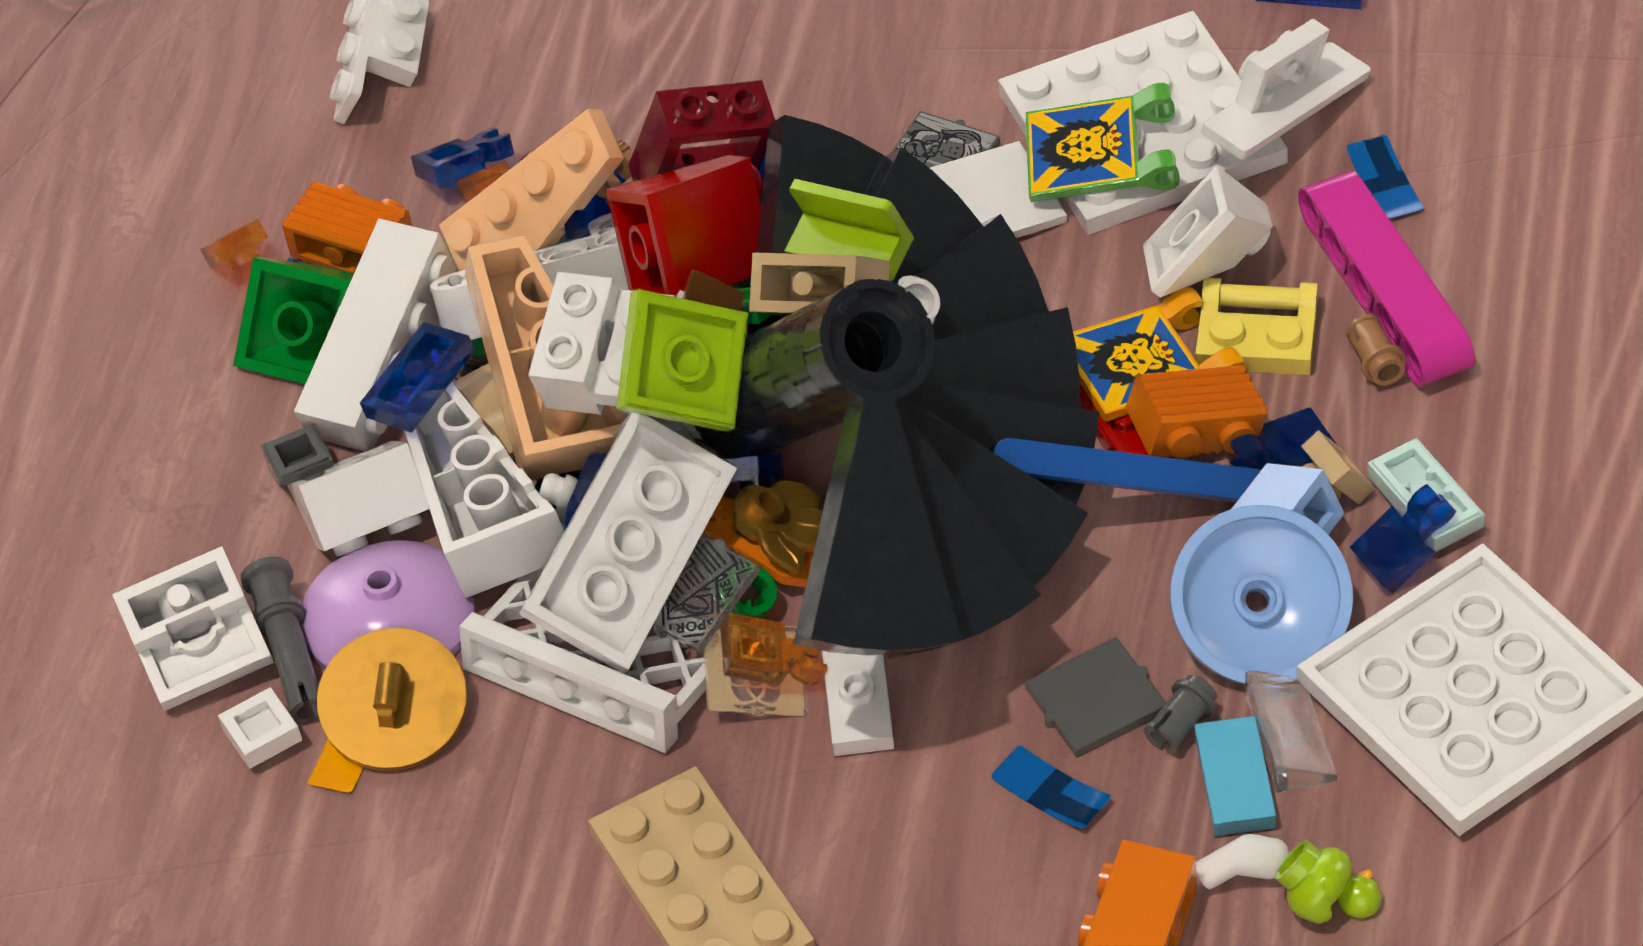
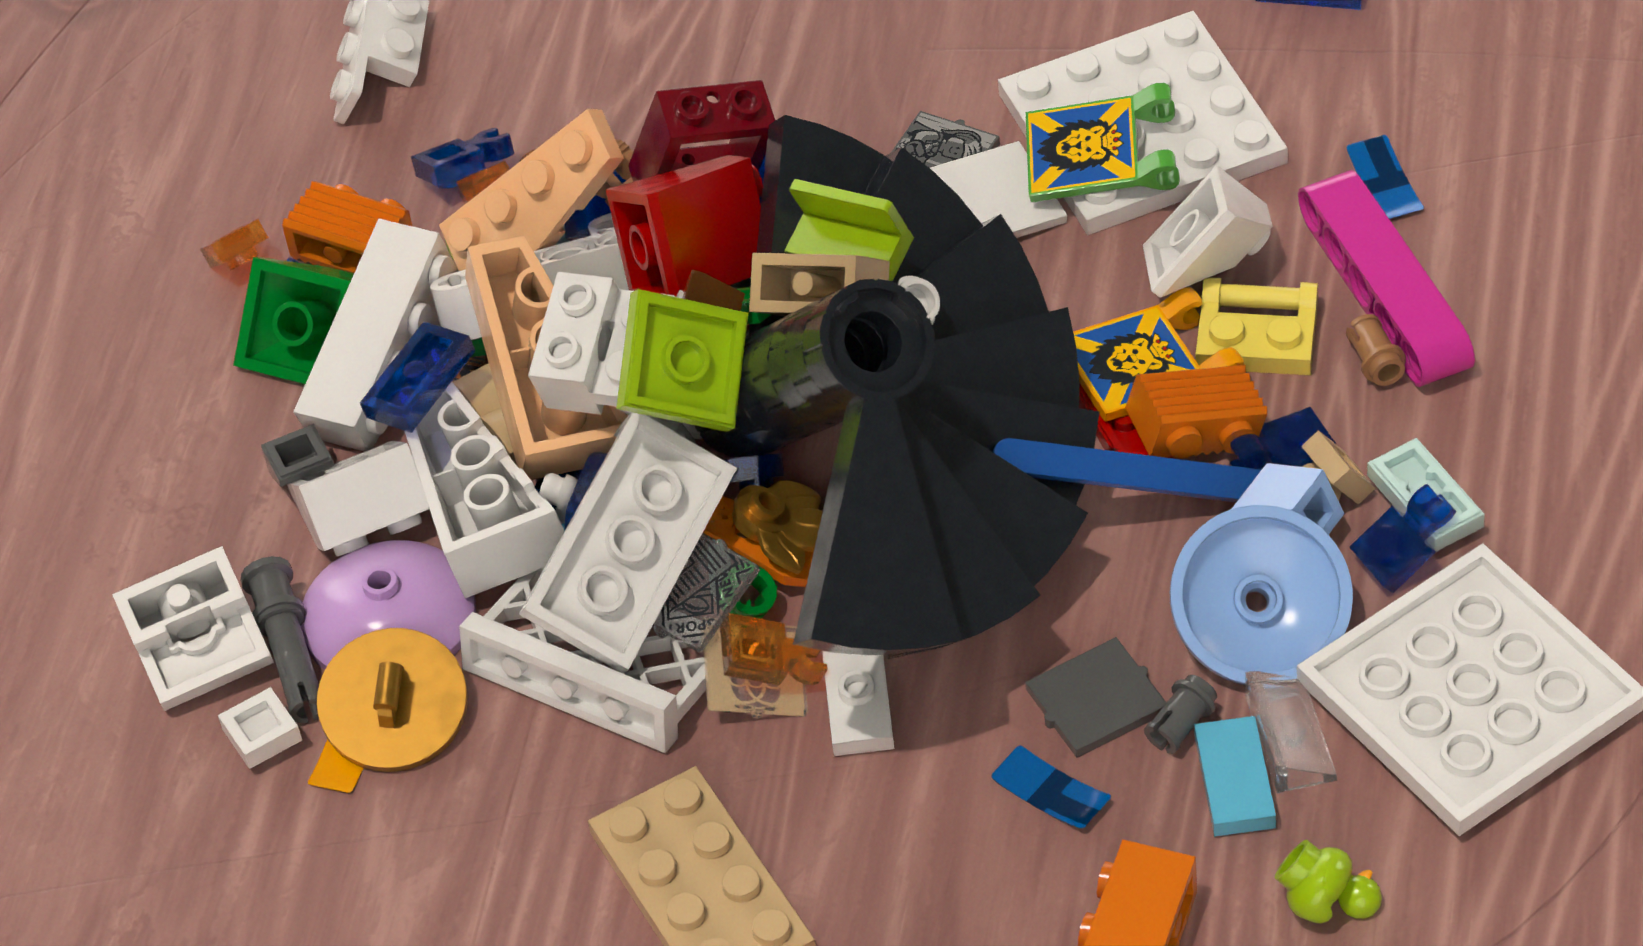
(1245, 856): white arm -> none
(1284, 88): white bracket -> none

